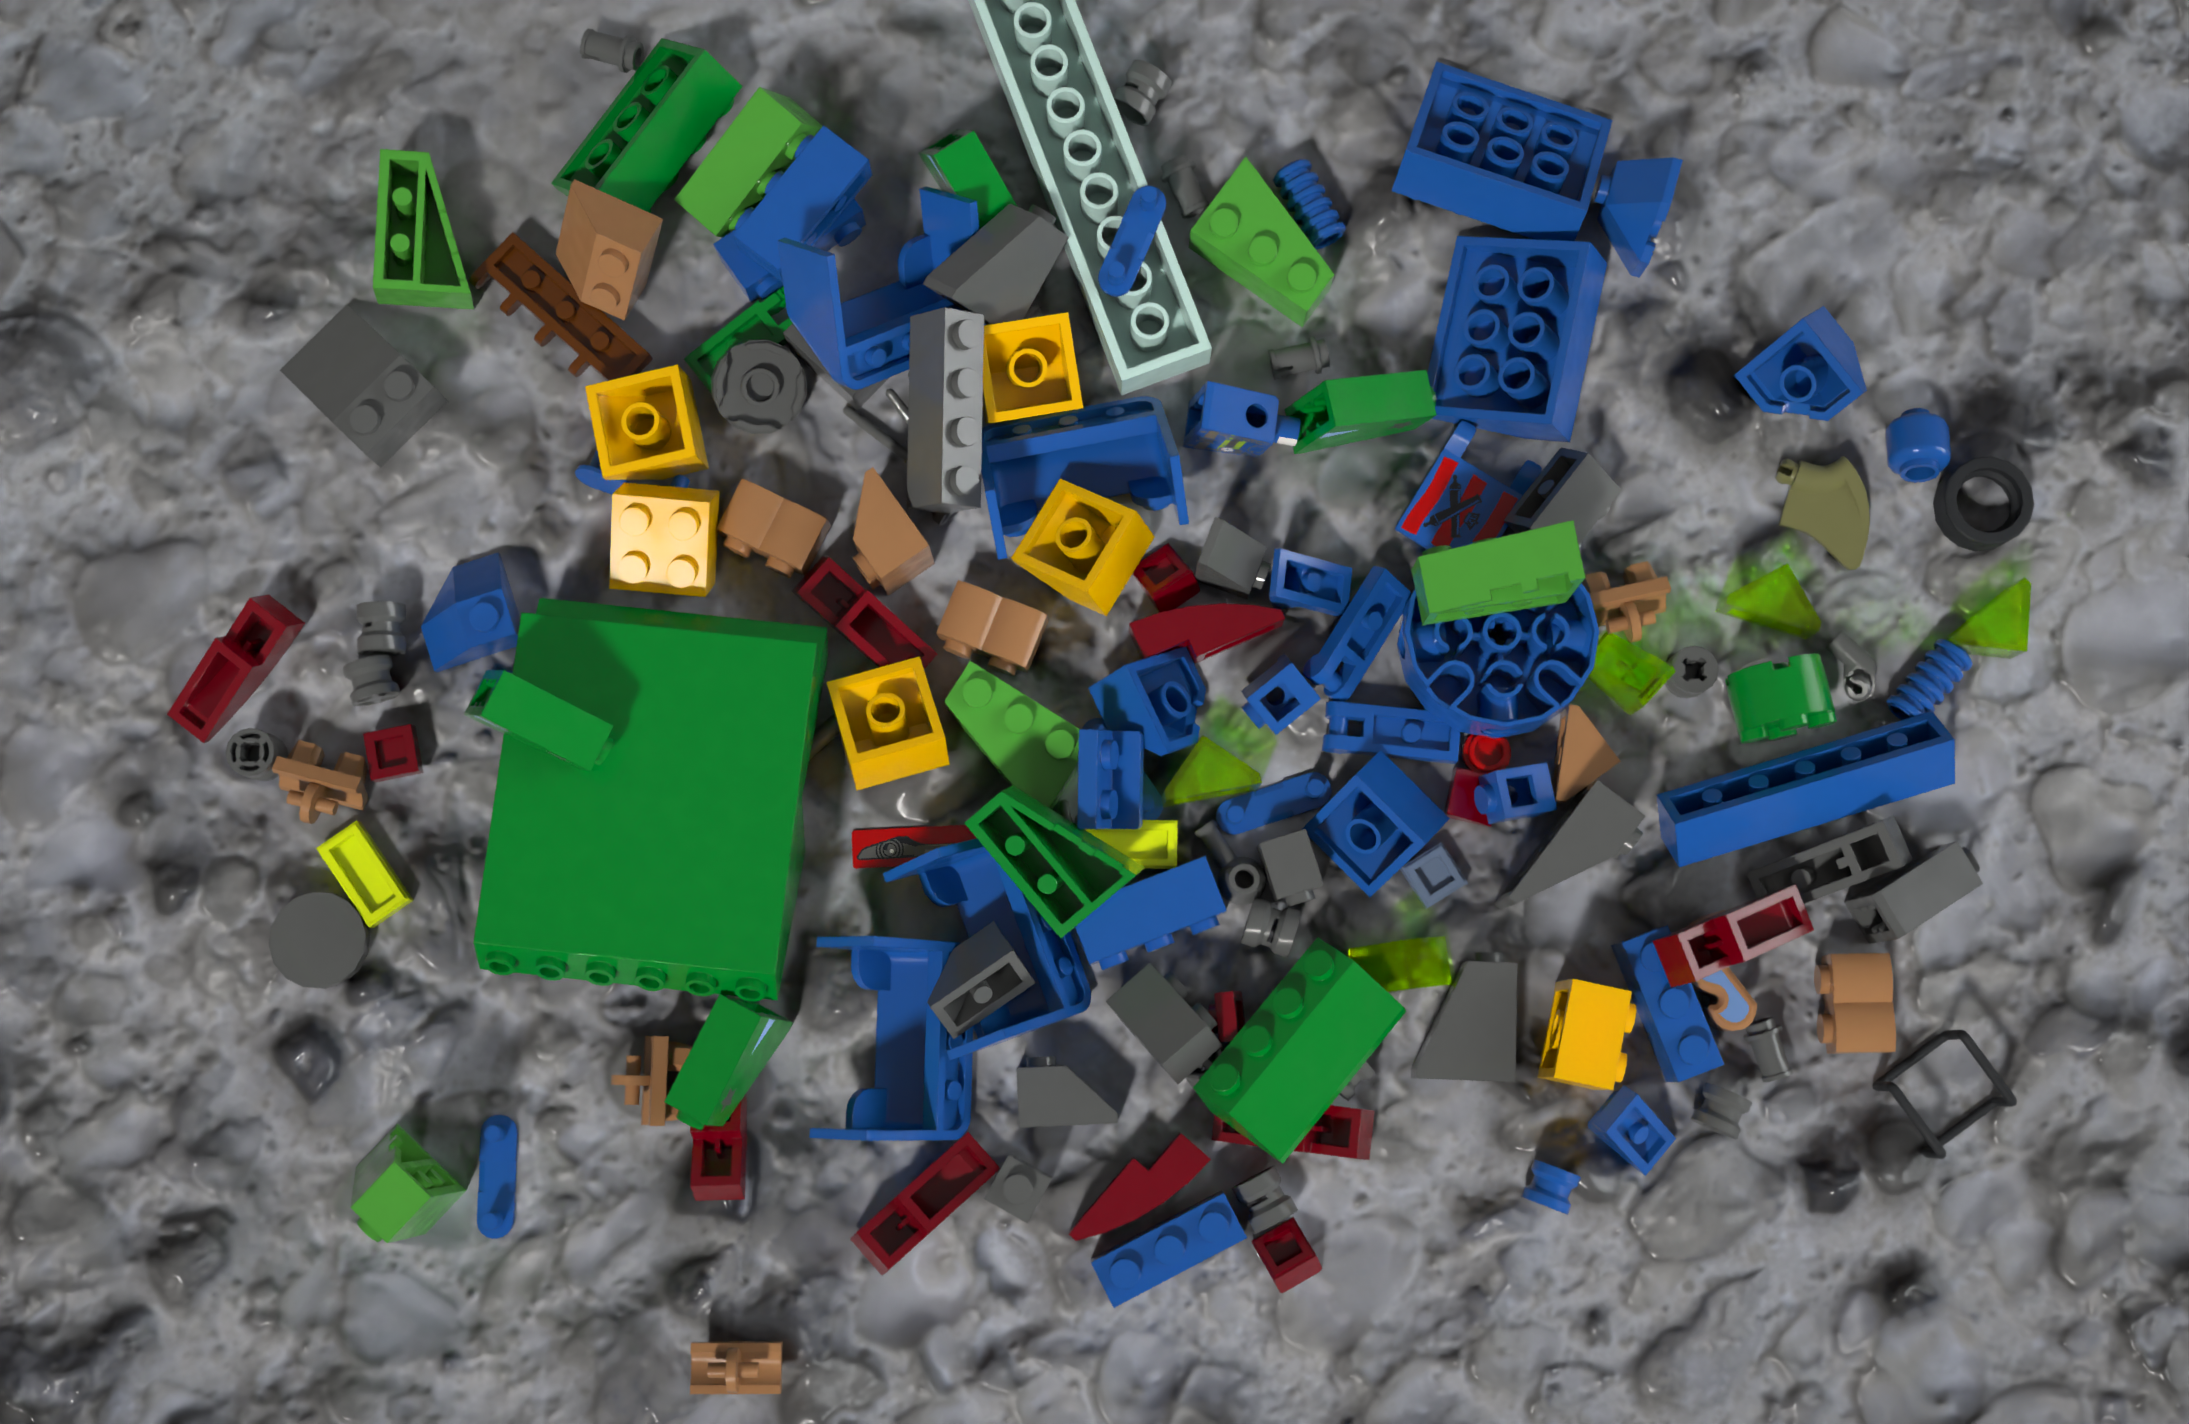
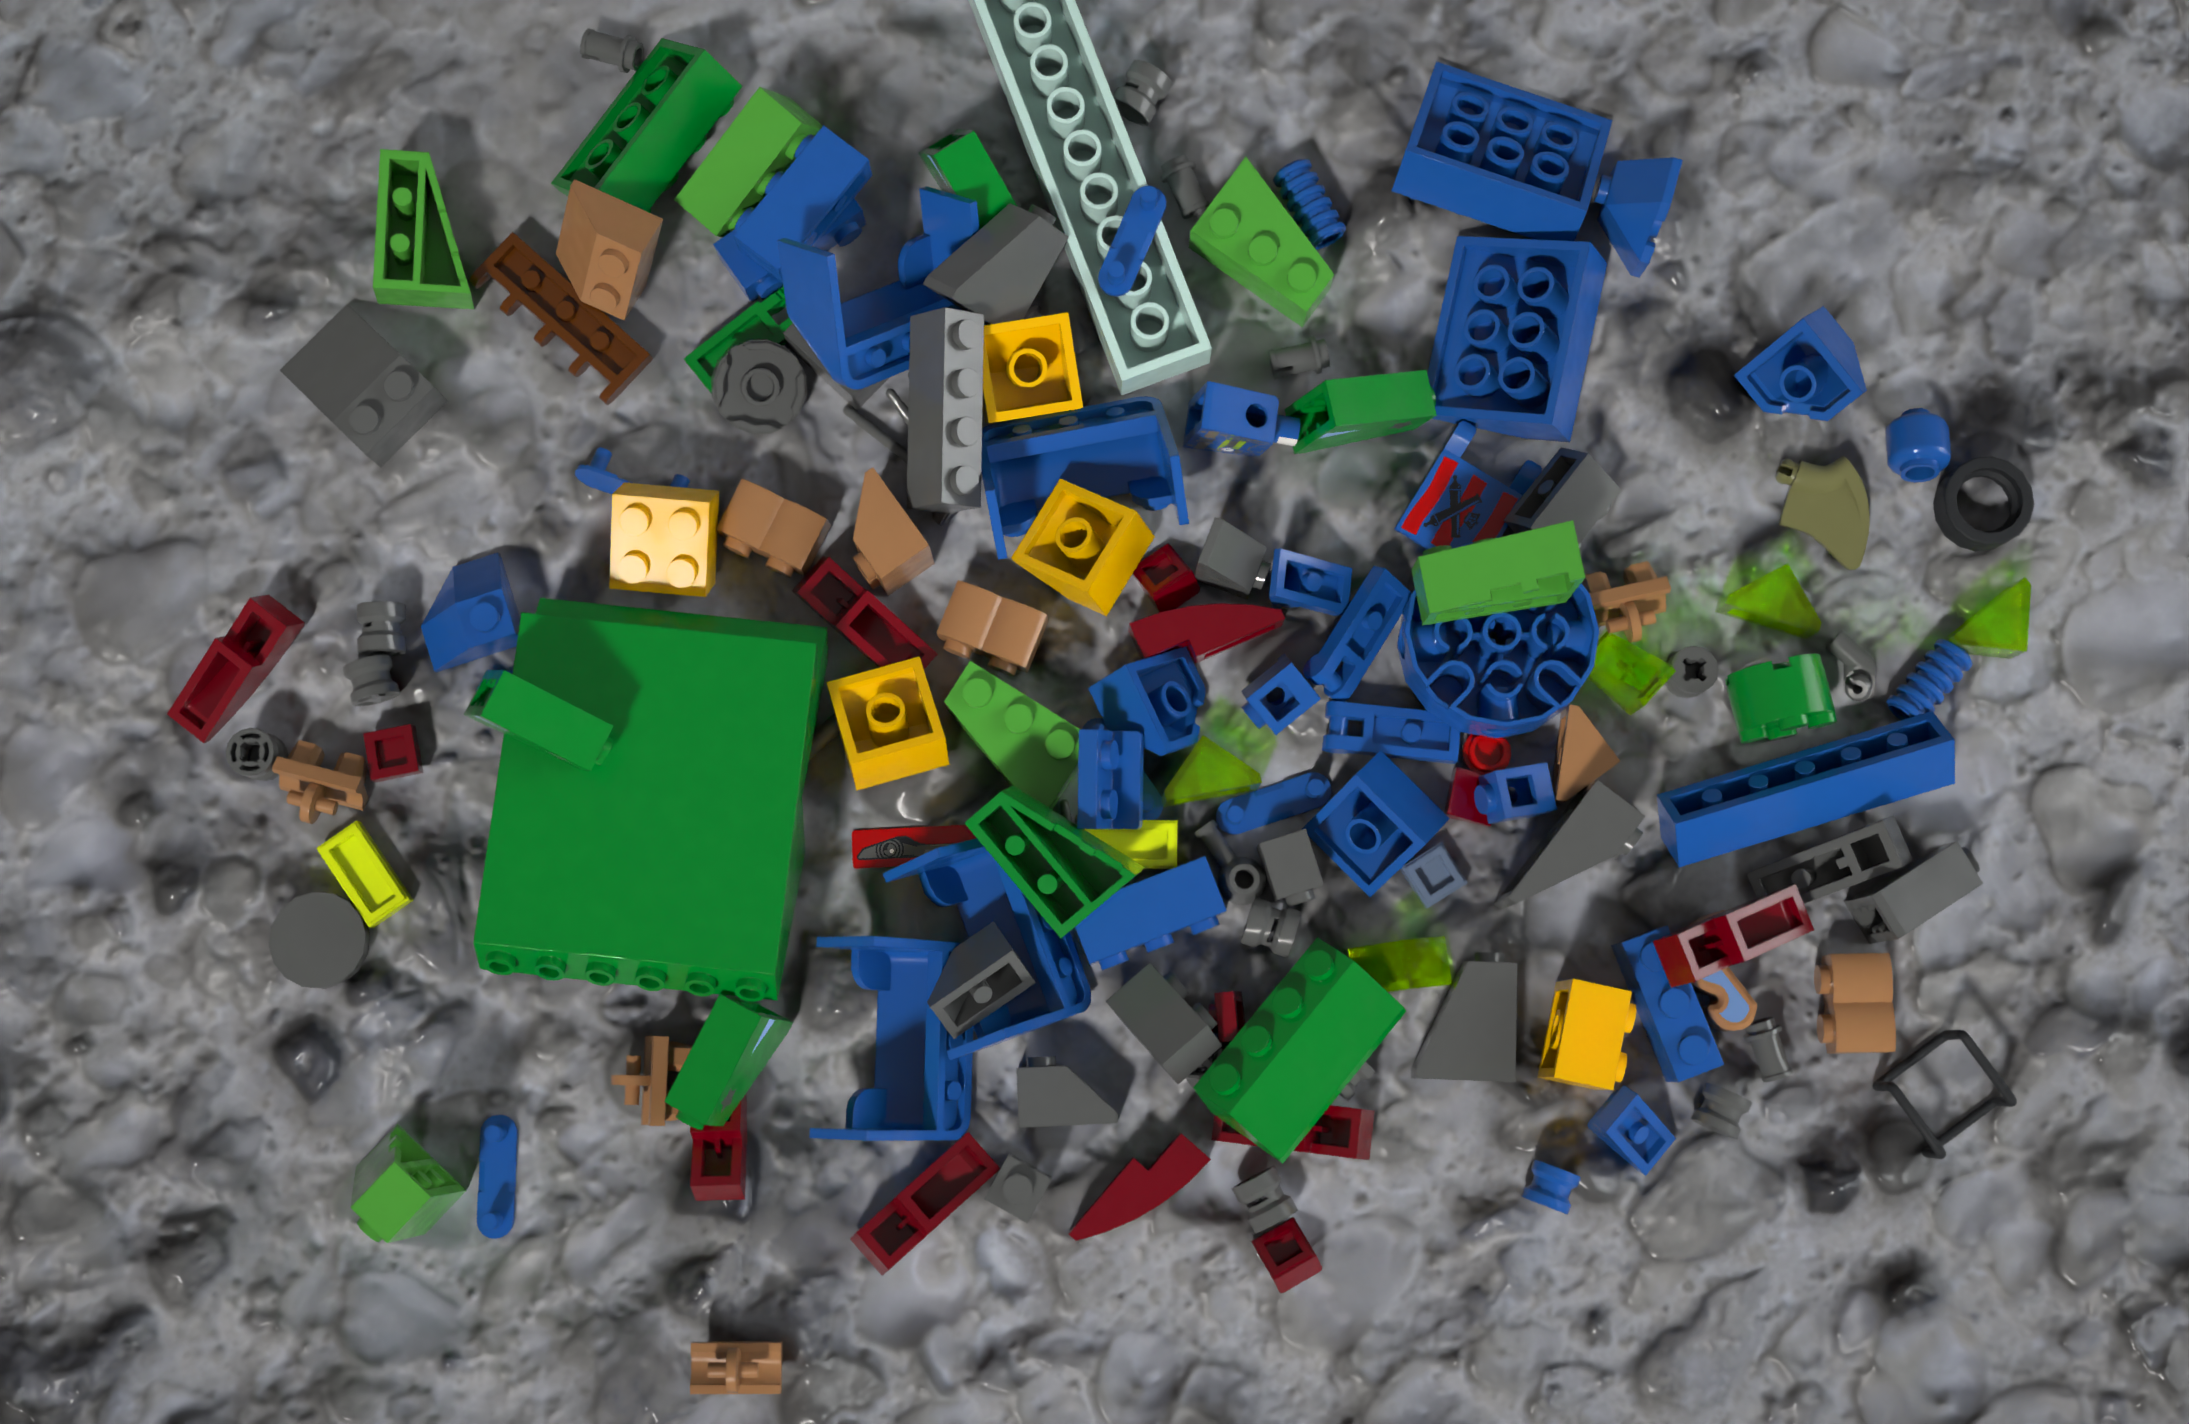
(647, 426): yellow slope -> none
(1168, 1248): blue brick -> none

